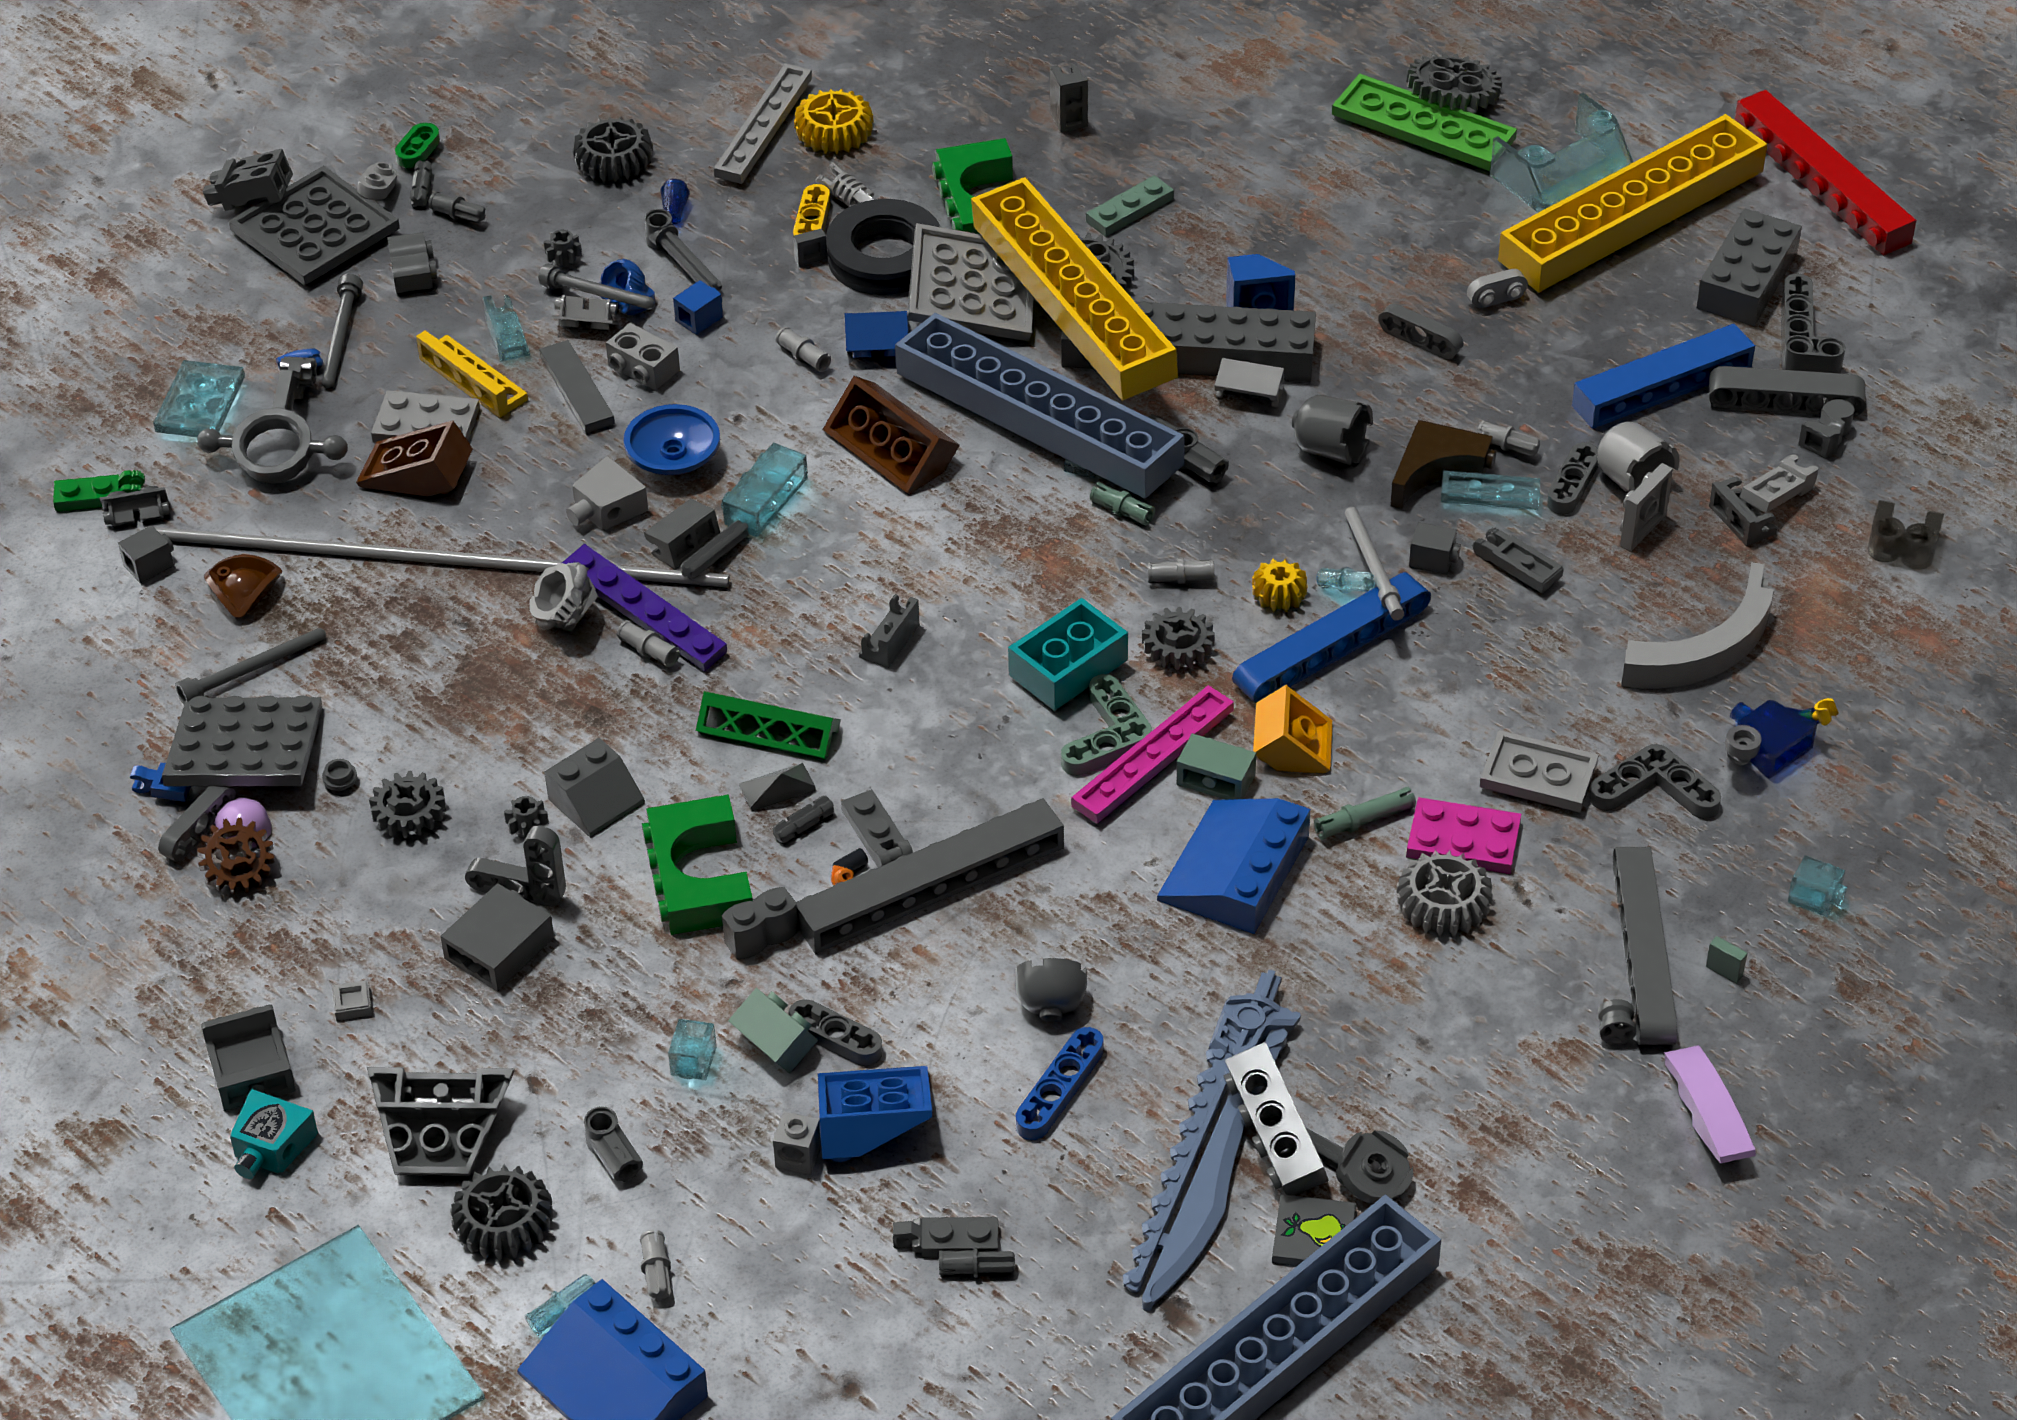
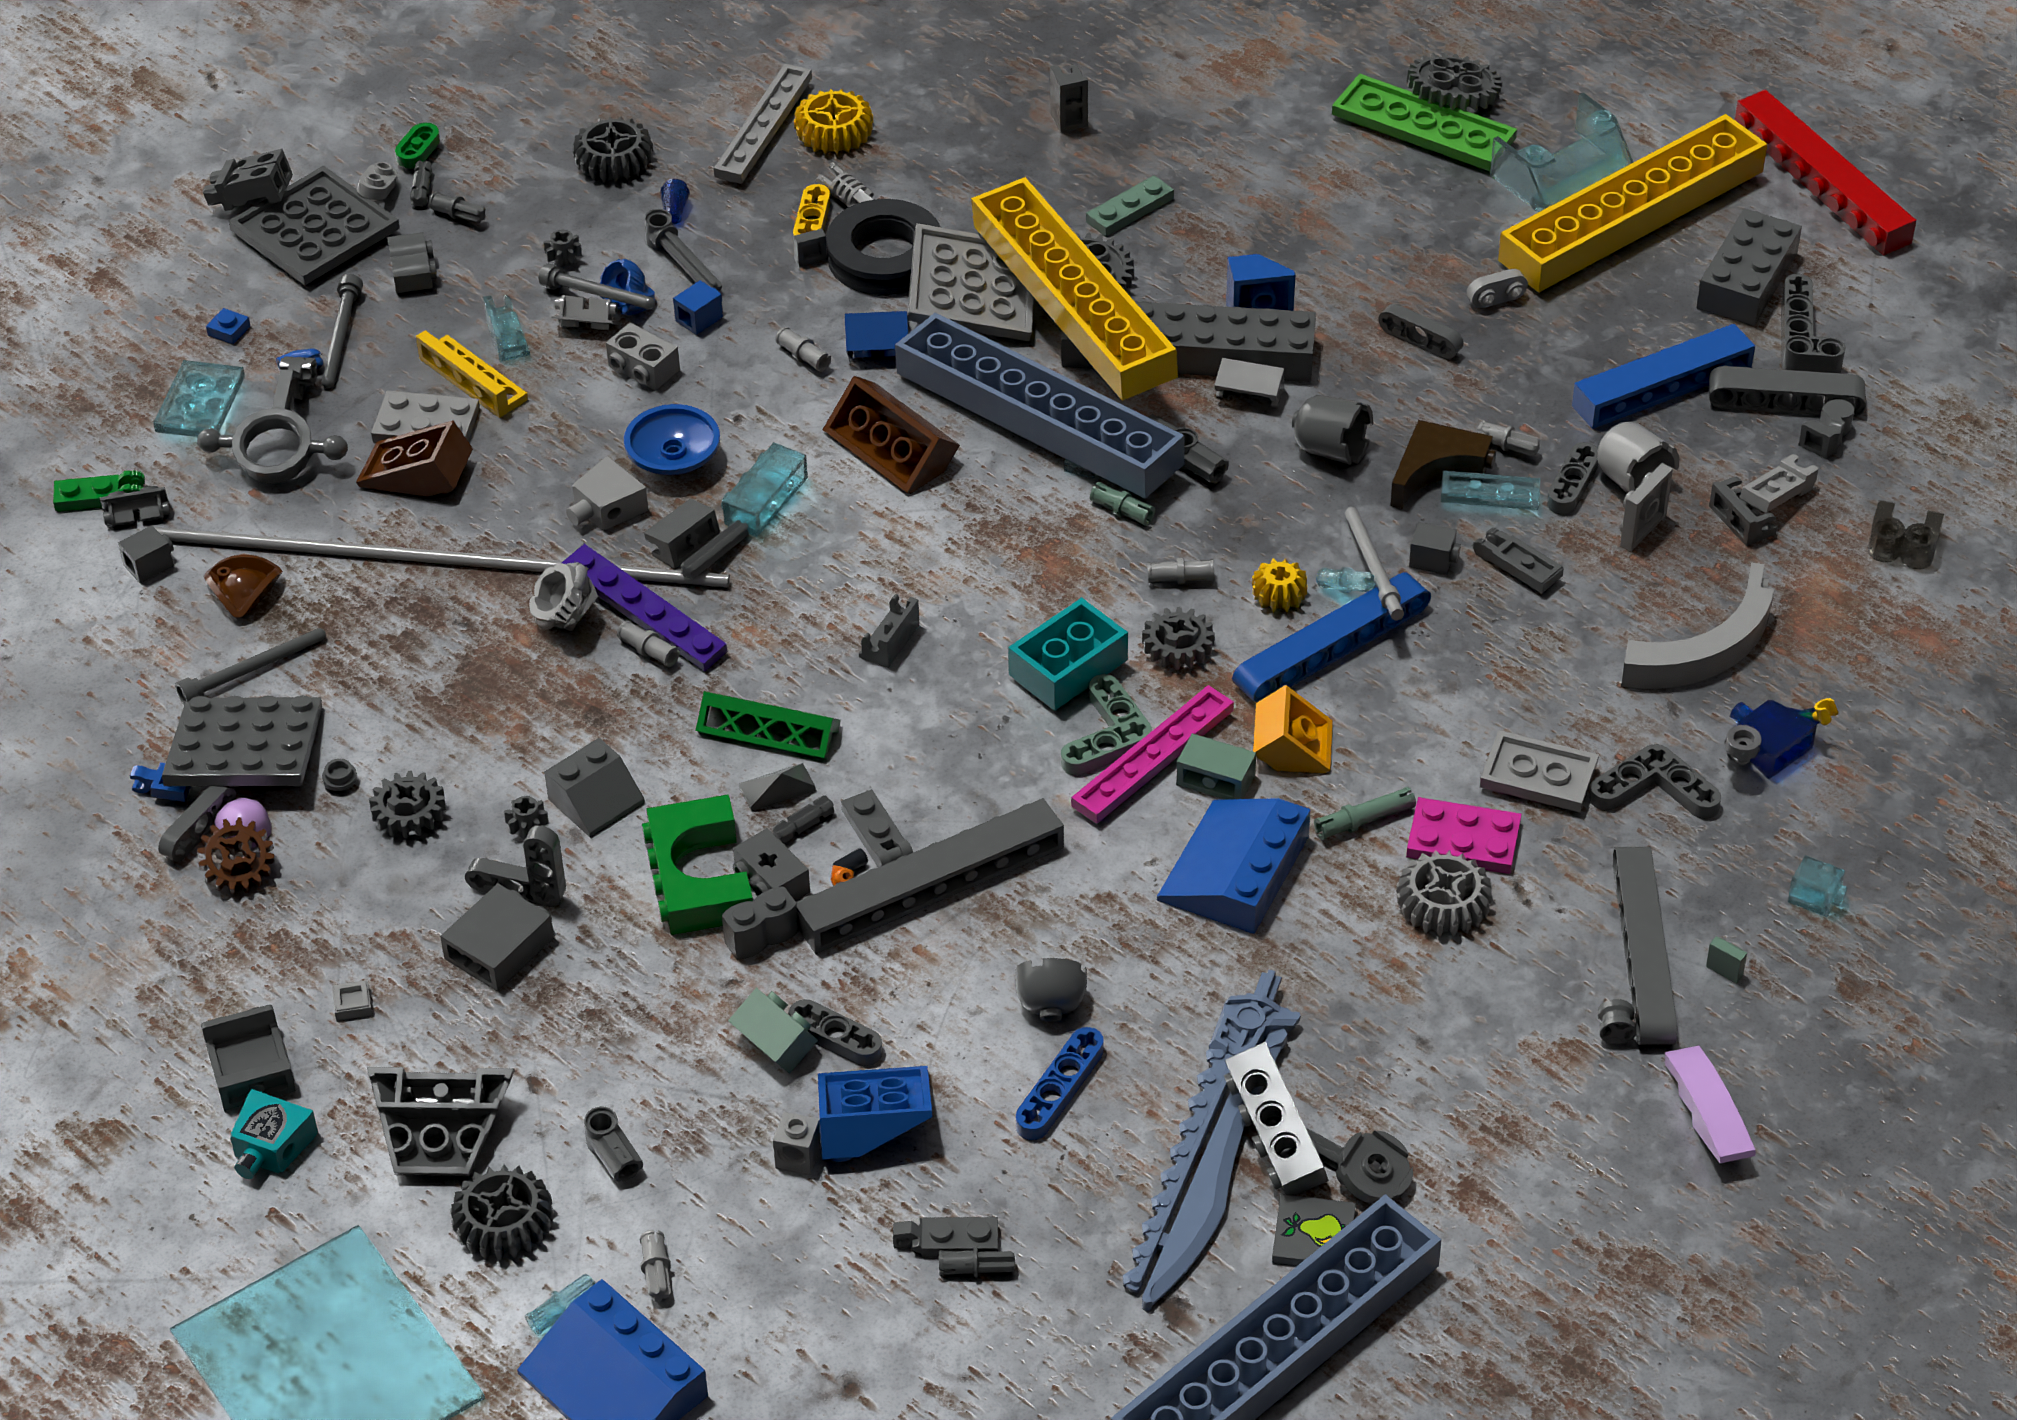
(228, 326): none -> blue plate
(577, 386): dark grey tile -> none
(692, 1049): clear light blue brick -> none
(771, 865): none -> dark grey brick
(966, 167): green arch -> none

